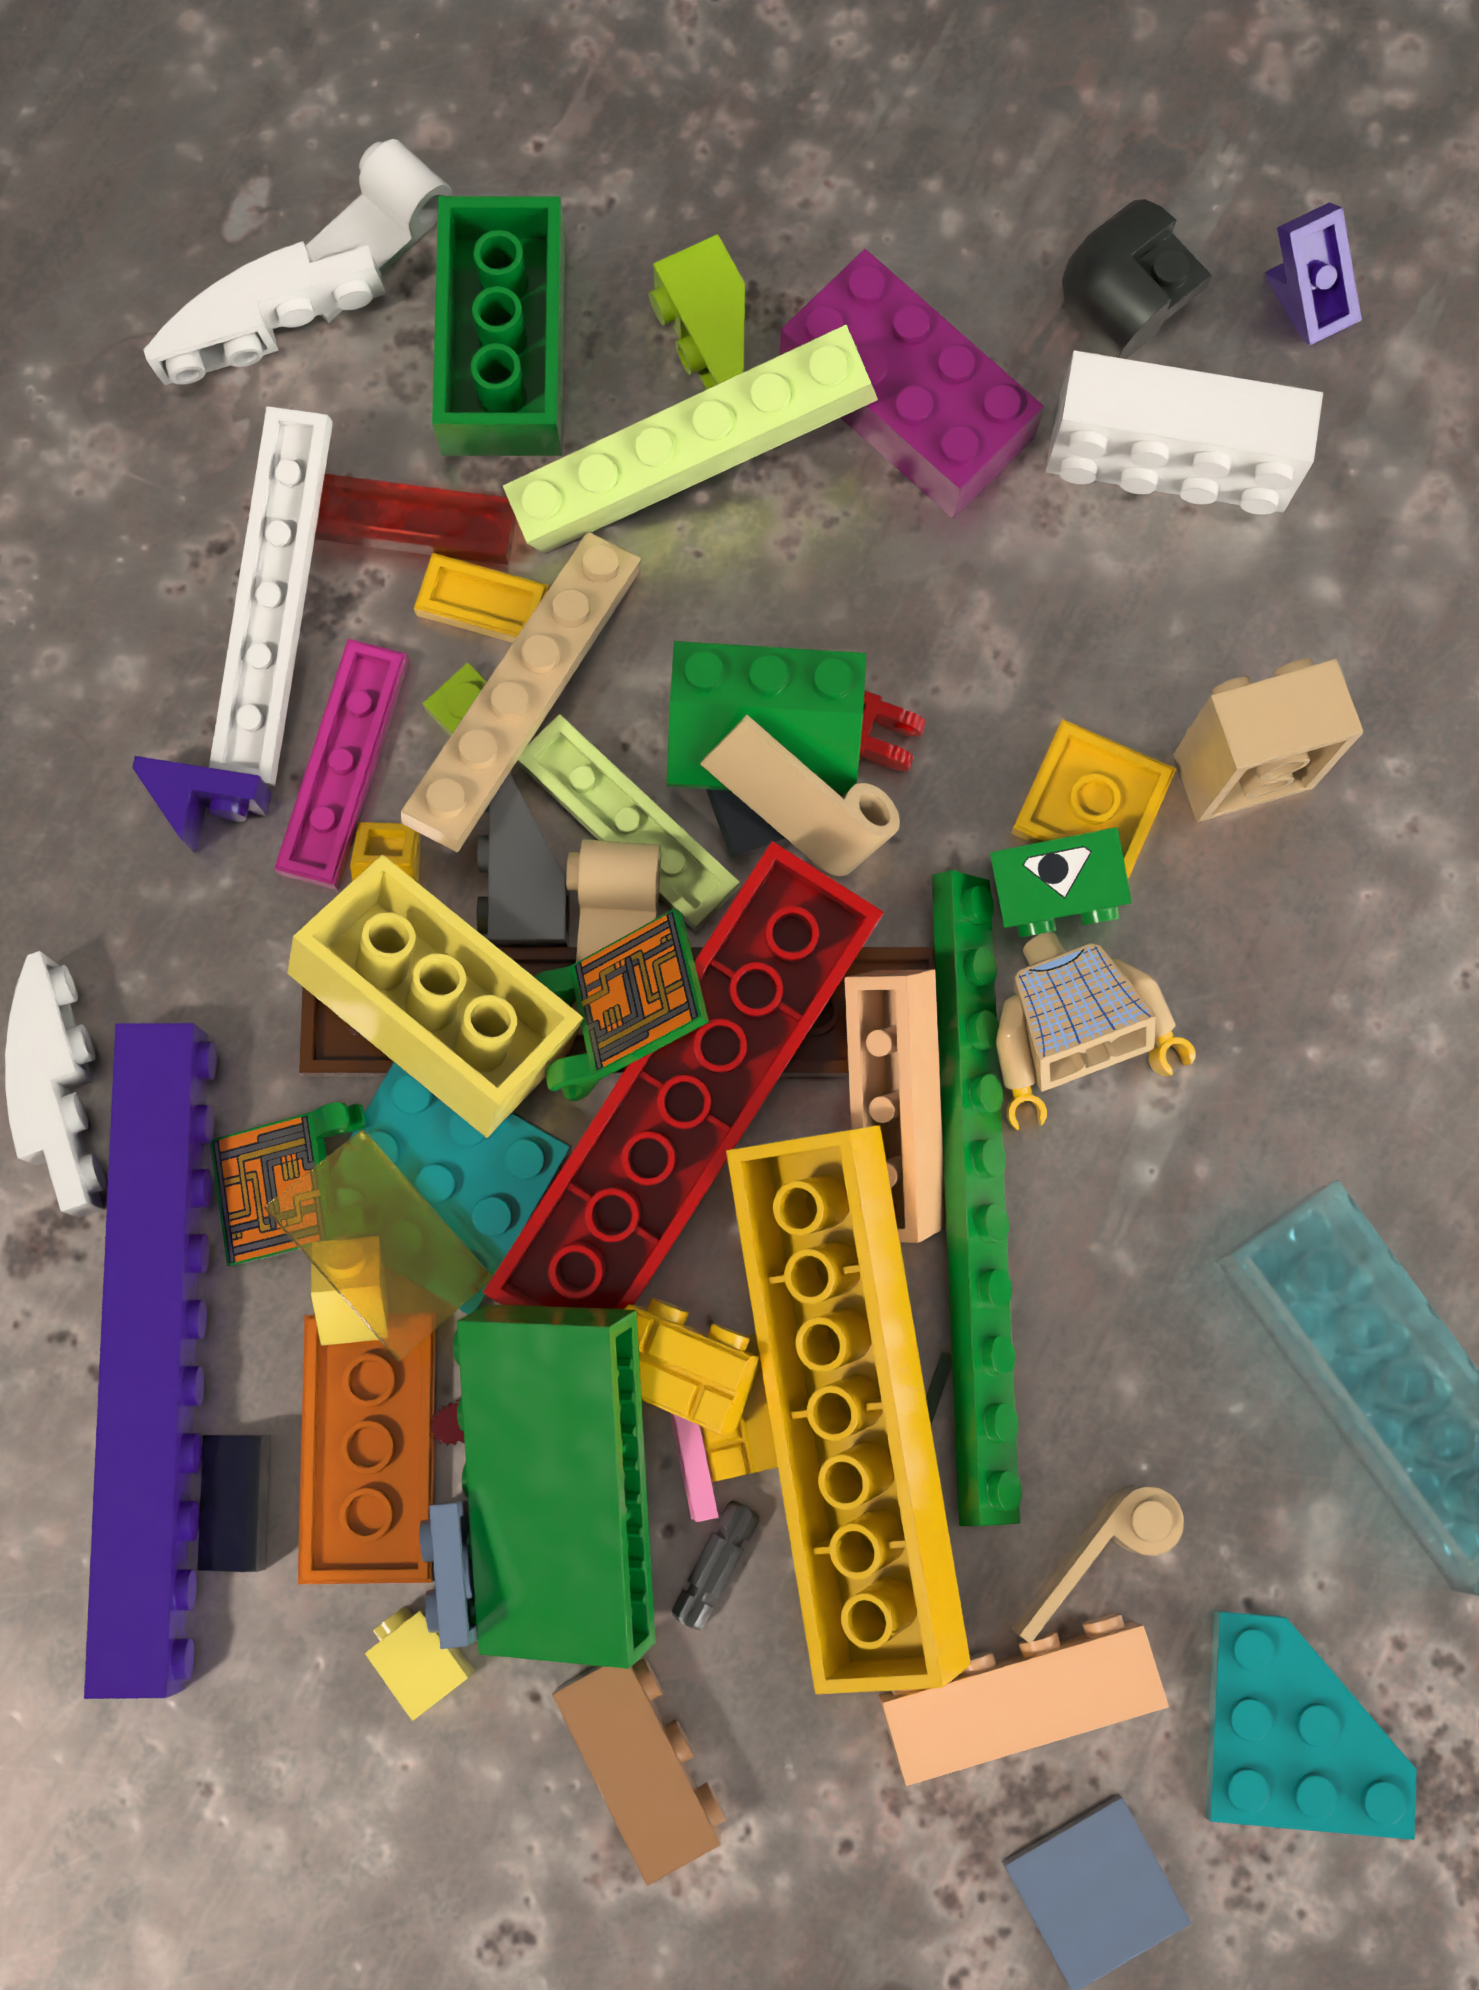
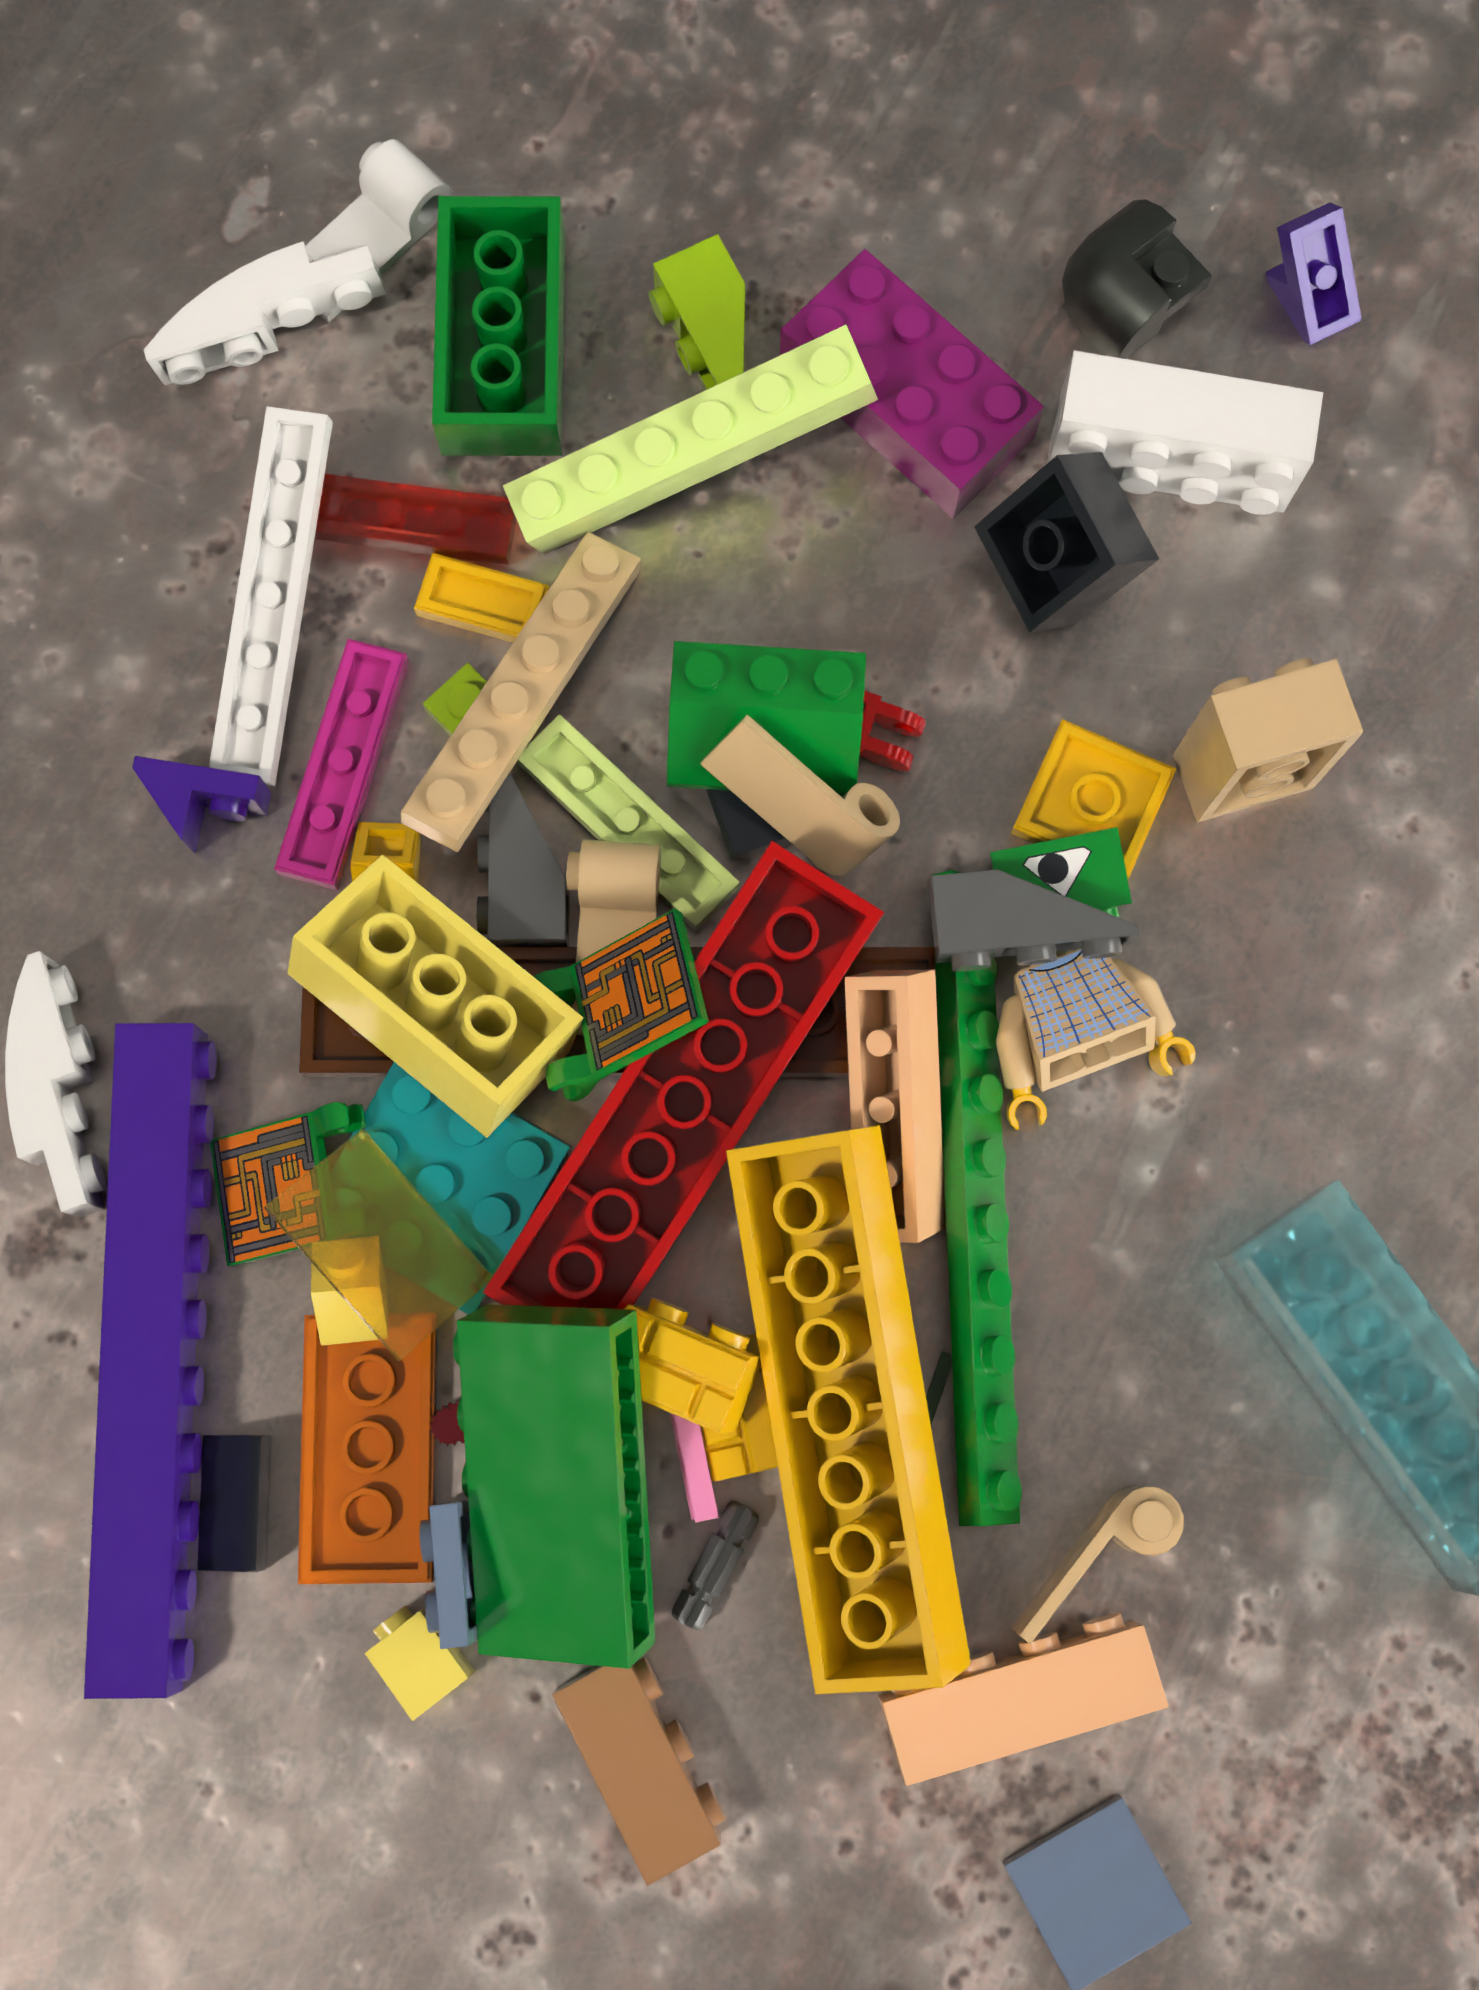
(1003, 915): none -> dark grey slope
(1065, 541): none -> black brick
(1294, 1740): teal plate -> none

